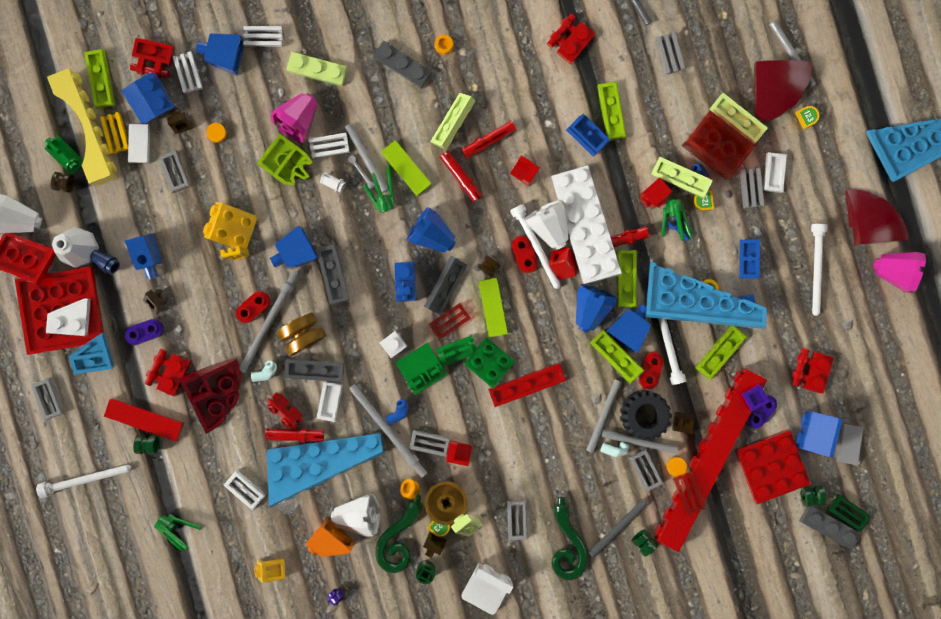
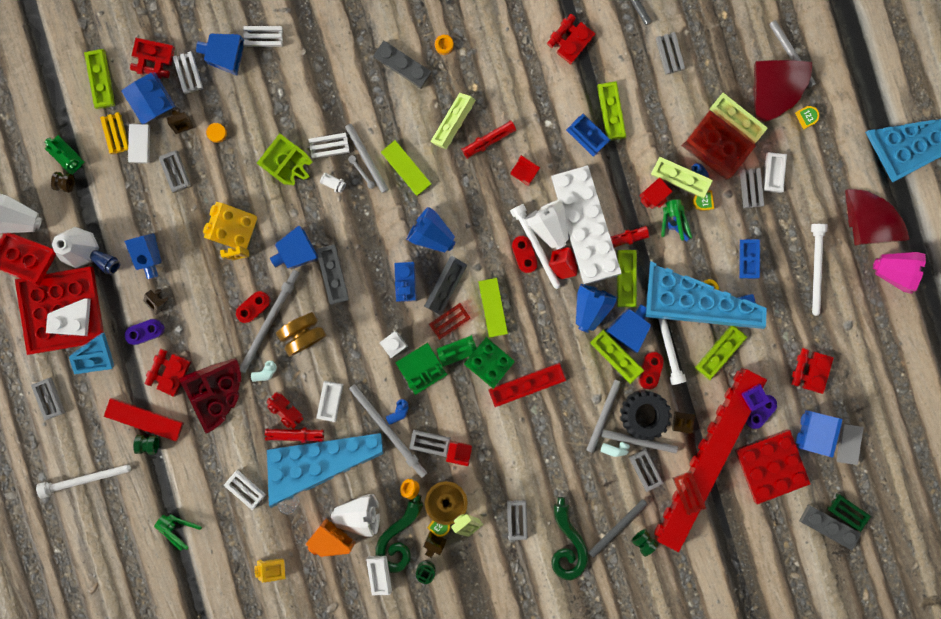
(96, 163): light yellow arch -> none
(296, 116): dark pink cone -> none
(314, 370): dark grey plate -> none
(316, 69): yellowish green plate -> none
(335, 596): dark purple plate -> none
(379, 575): none -> white tile
(382, 203): green plant -> none
(465, 182): red pin -> none
(487, 588): white bracket -> none
(489, 266): dark brown wheel -> none
(676, 466): light orange tile -> none
(813, 496): dark green wheel -> none

